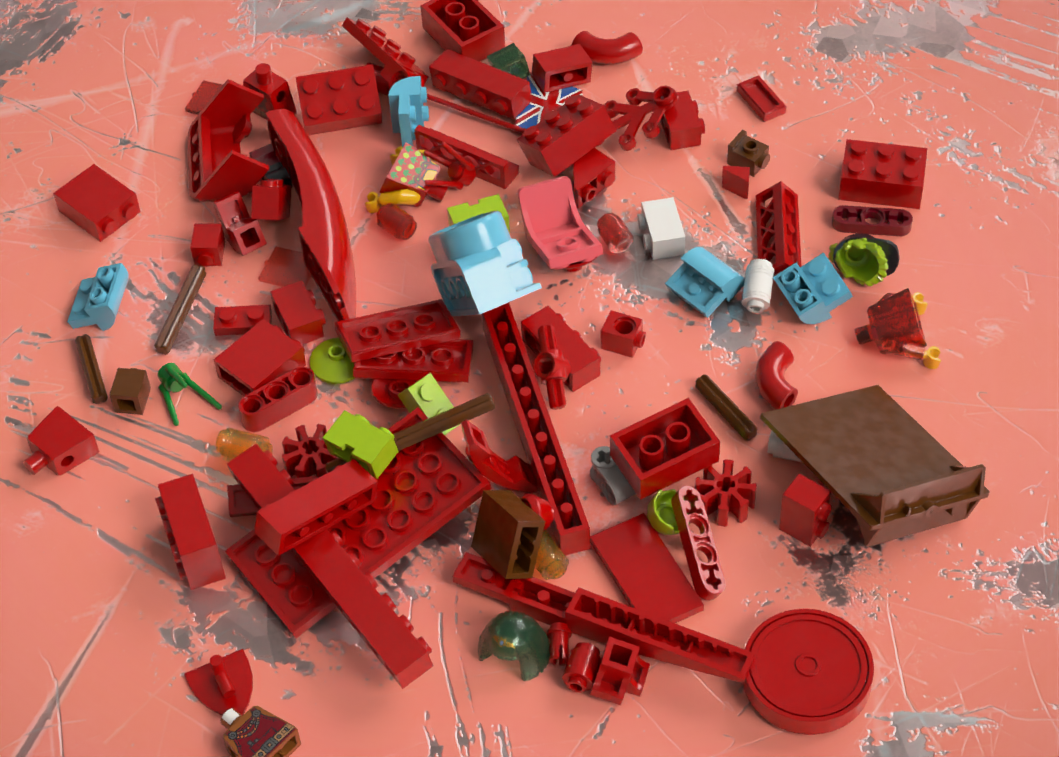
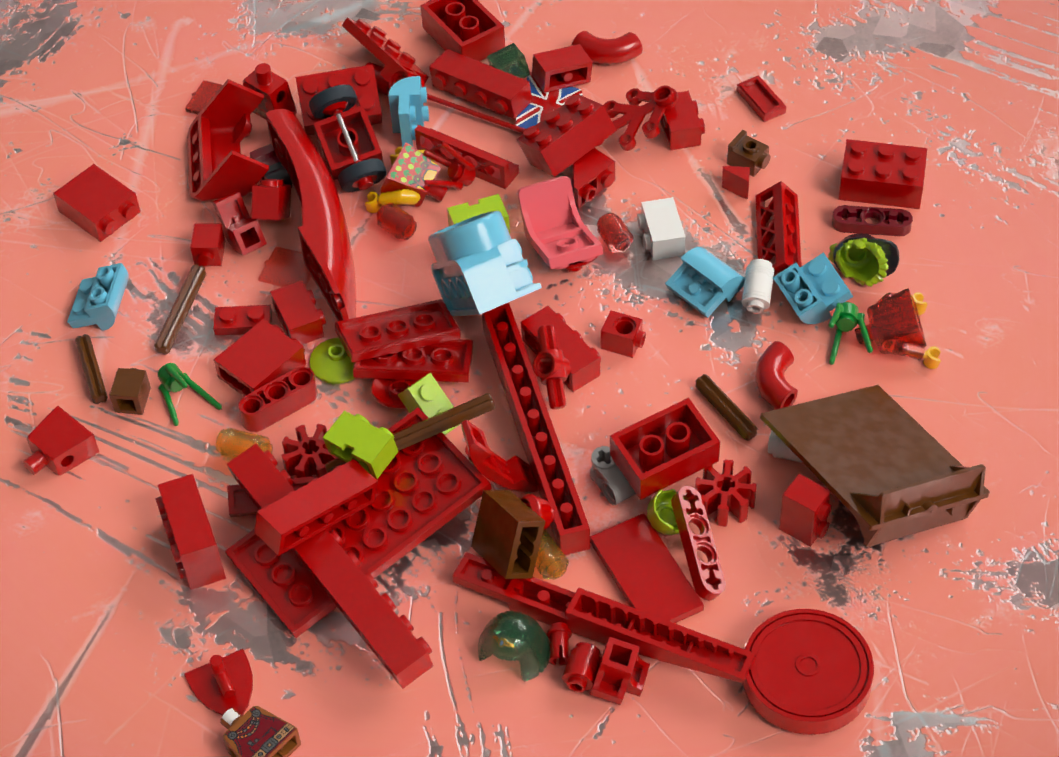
(347, 139): none -> brick
(846, 319): none -> green plant

